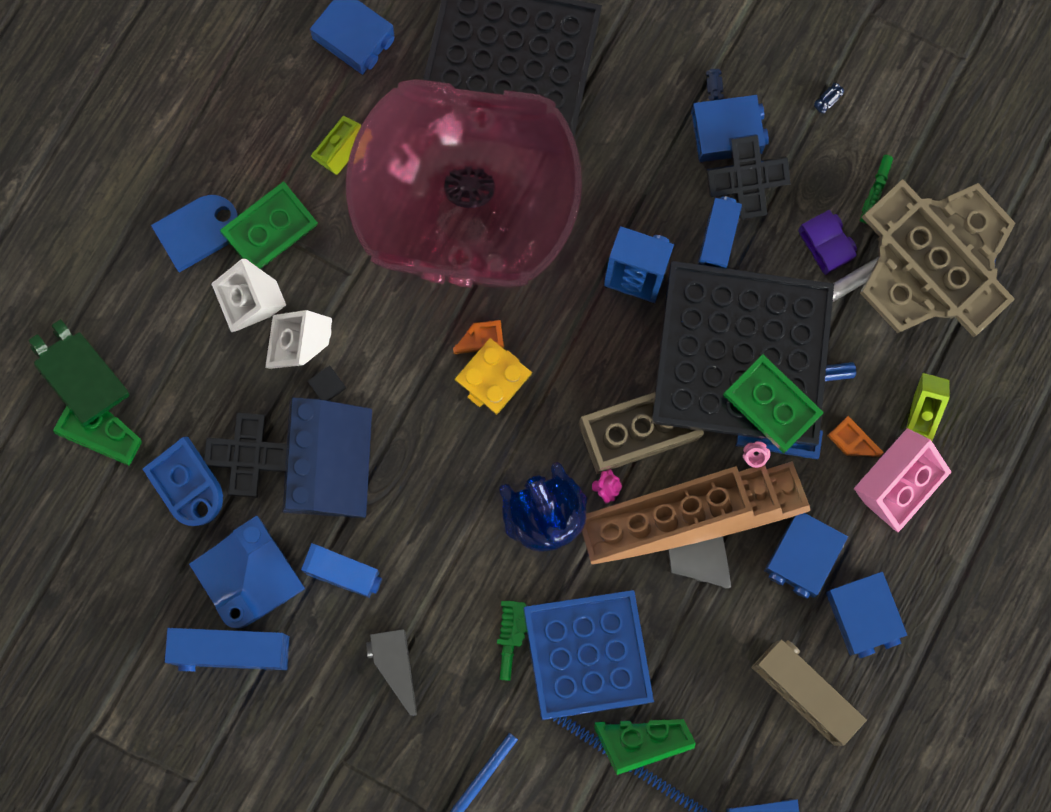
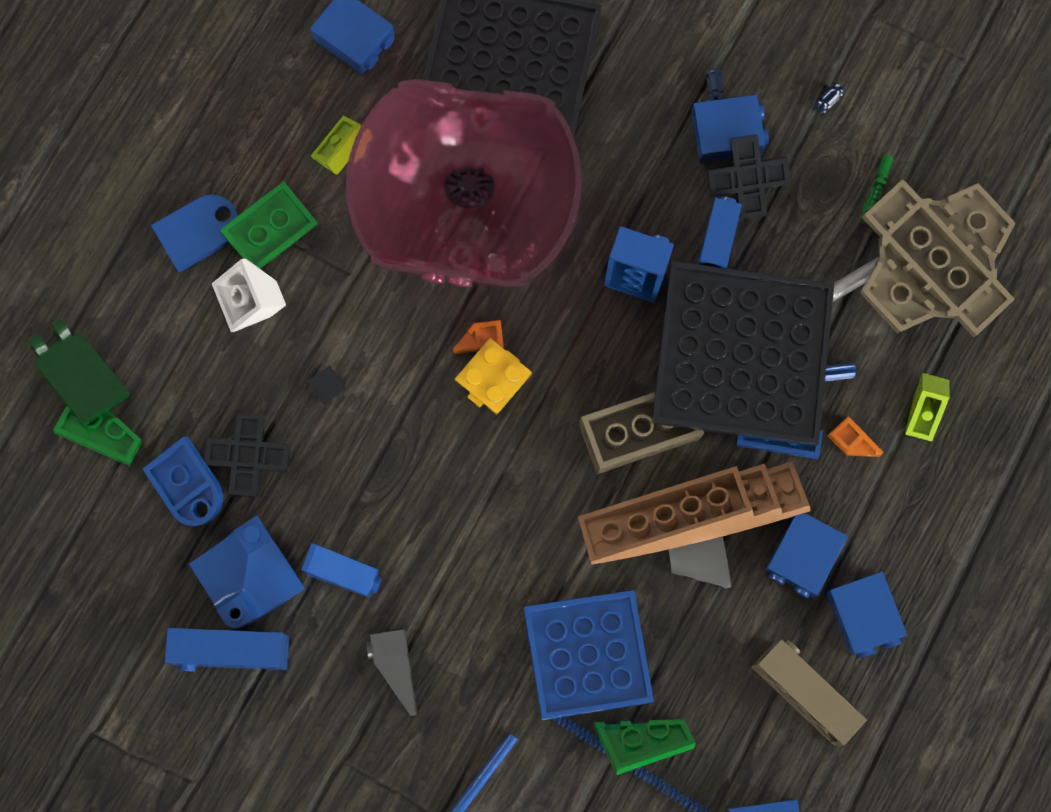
(297, 338): white slope -> none
(327, 458): dark blue slope -> none
(511, 634): green piece -> none
(545, 512): clear blue piece -> none
(607, 486): dark pink plant -> none
(756, 460): bright pink plate -> none
(773, 403): green plate -> none
(828, 242): dark purple brick -> none
(903, 479): bright pink slope -> none

